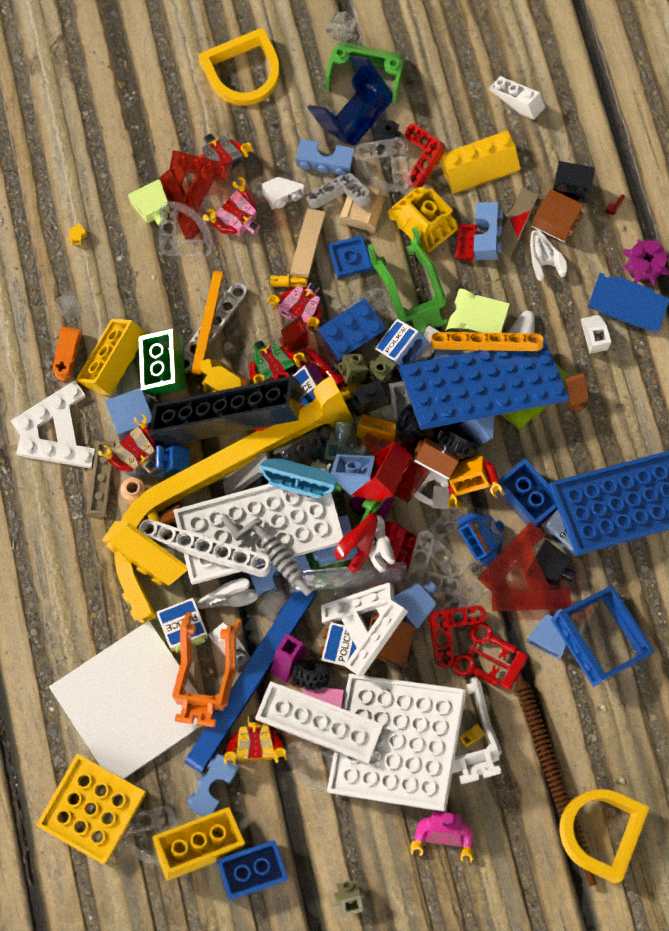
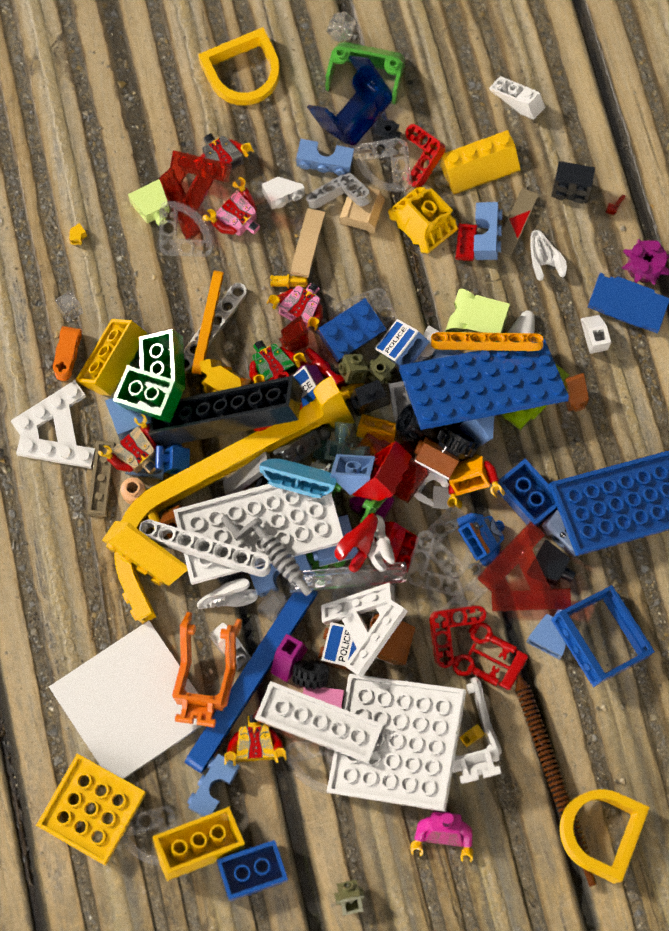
(148, 393): none -> green brick
(171, 618): piece -> none
(350, 257): blue tile -> none
(417, 602): medium blue torso -> none
(425, 313): bright green piece -> none
(557, 215): dark orange piece -> none

